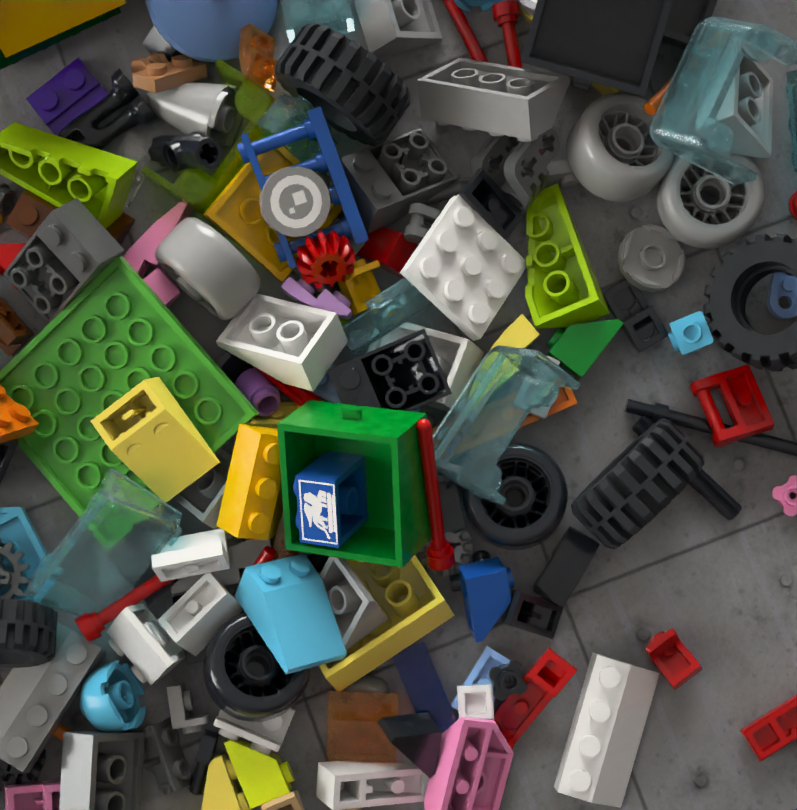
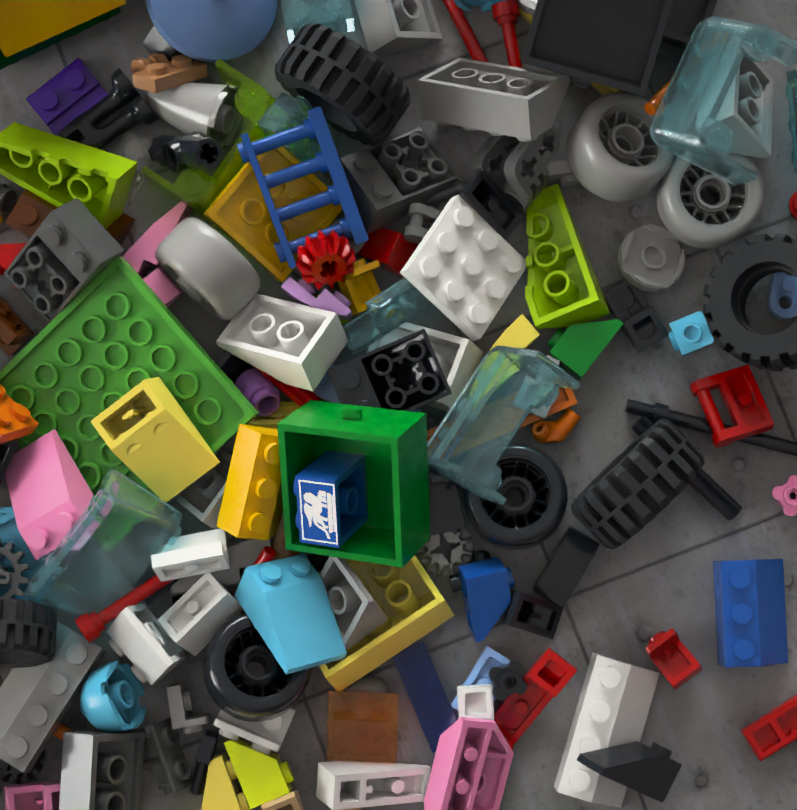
(46, 493): none -> bright pink slope
(256, 57): clear orange slope -> none
(295, 201): light grey tile -> none
(415, 737): black slope -> none
(439, 553): red piece -> none
(555, 430): none -> orange arm
(636, 767): none -> black slope
(750, 612): none -> blue slope

